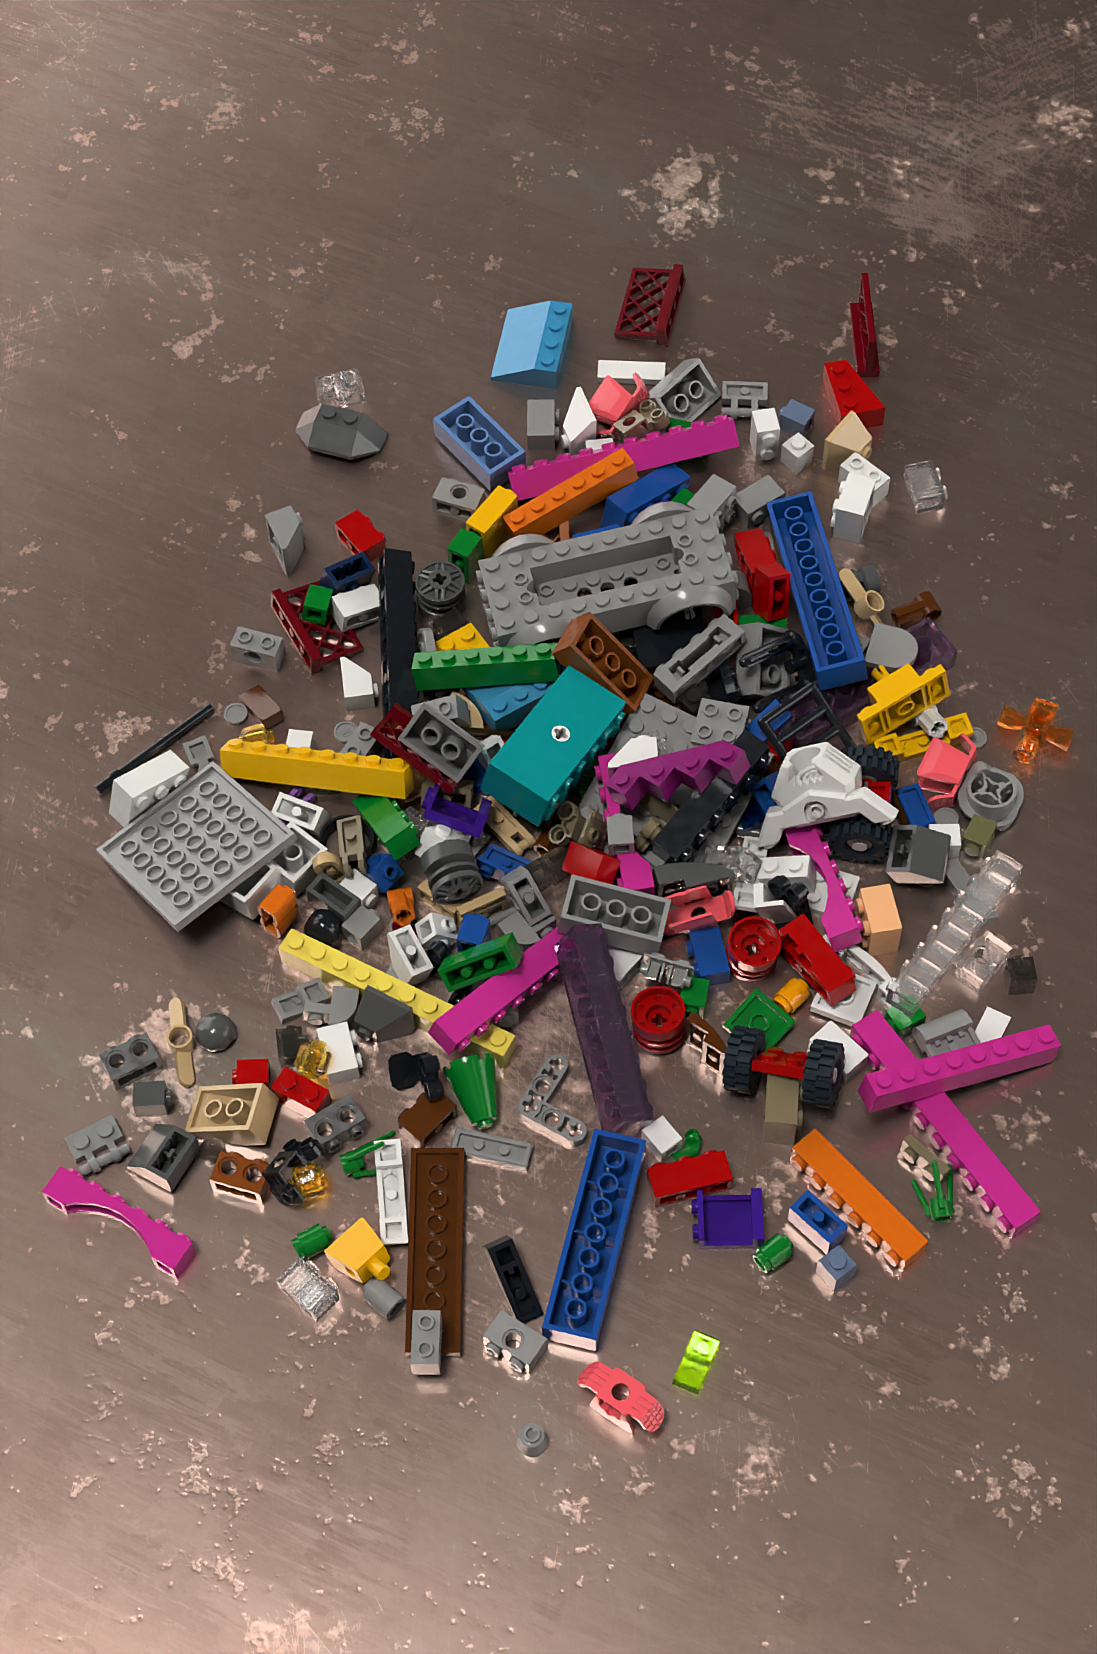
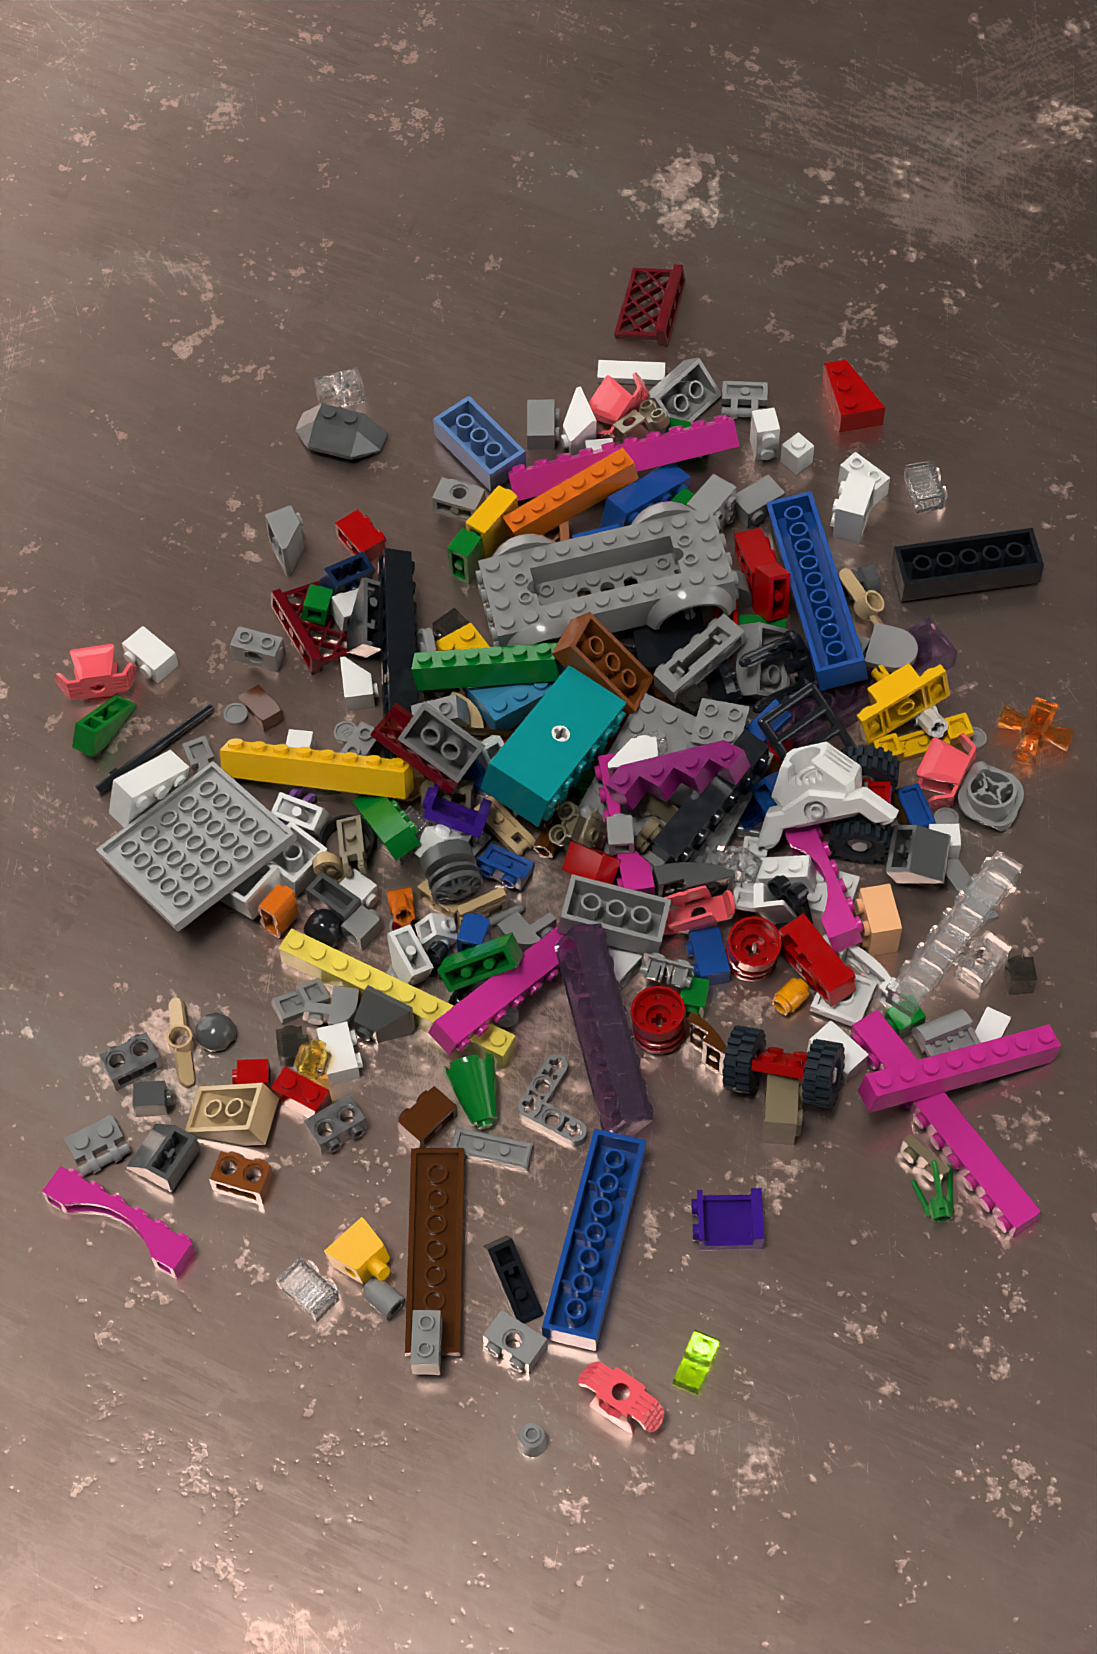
(96, 671): none -> coral piece
(101, 725): none -> green slope
(149, 654): none -> white brick
(210, 1150): clear smoke tile -> none
(257, 733): clear yellow head -> none
(294, 1155): black piece -> none
(309, 1180): clear yellow head -> none
(312, 1241): green brick -> none
(353, 1160): green plant -> none
(366, 620): none -> black slope
(383, 871): blue brick -> none
(391, 1193): white slope -> none
(408, 1069): black piece -> none
(440, 589): dark grey wheel -> none
(525, 895): light grey brick -> none
(534, 344): dark azure slope -> none
(548, 867): clear smoke slope -> none
(661, 1139): white brick -> none
(683, 1178): red brick -> none
(691, 1145): green arm -> none
(763, 1014): green plate -> none
(773, 1253): green brick -> none
(796, 418): sand blue brick -> none
(817, 1222): blue brick -> none
(836, 1268): sand blue brick -> none
(845, 440): tan slope -> none
(858, 1200): orange brick -> none
(864, 332): dark red fence -> none
(920, 608): reddish brown piece -> none
(967, 564): none -> black brick
(978, 836): olive brick -> none

